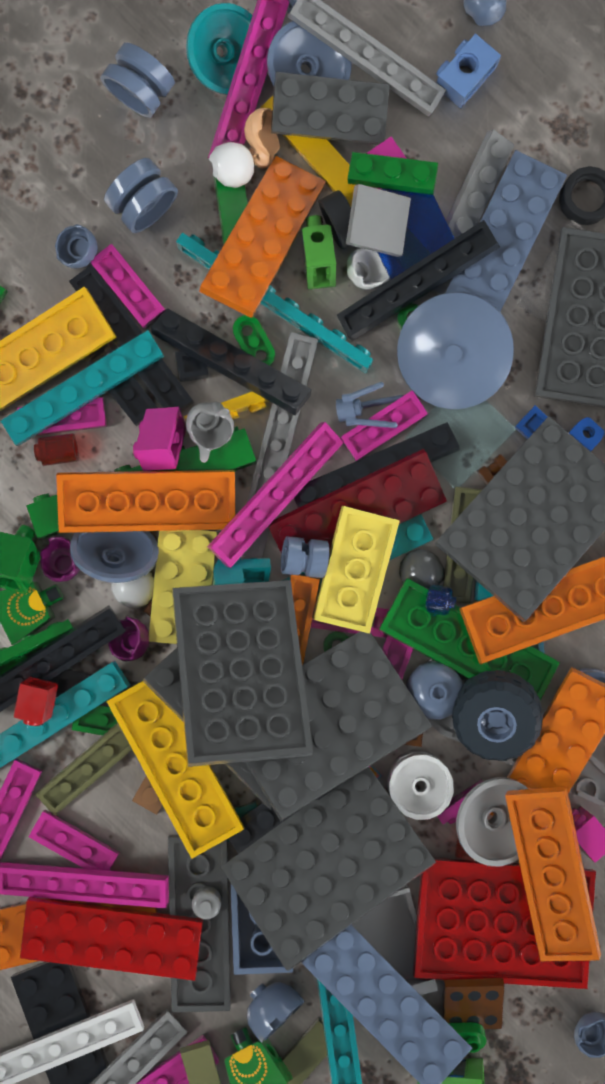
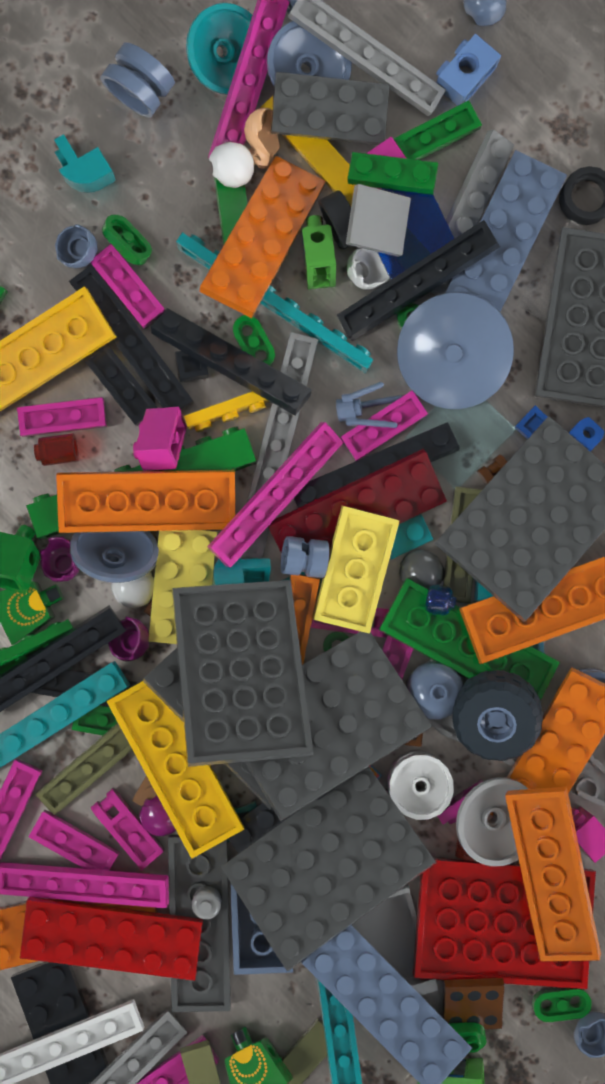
(35, 701): red brick -> none
(82, 388): teal plate -> none
(84, 173): none -> teal brick
(126, 239): none -> green plate
(127, 829): none -> dark pink plate
(140, 195): sand blue wheel -> none
(155, 819): none -> magenta hair
(209, 427): light grey hair -> none
(271, 1008): sand blue cylinder -> none
(439, 132): none -> green plate
(560, 1006): none -> green plate

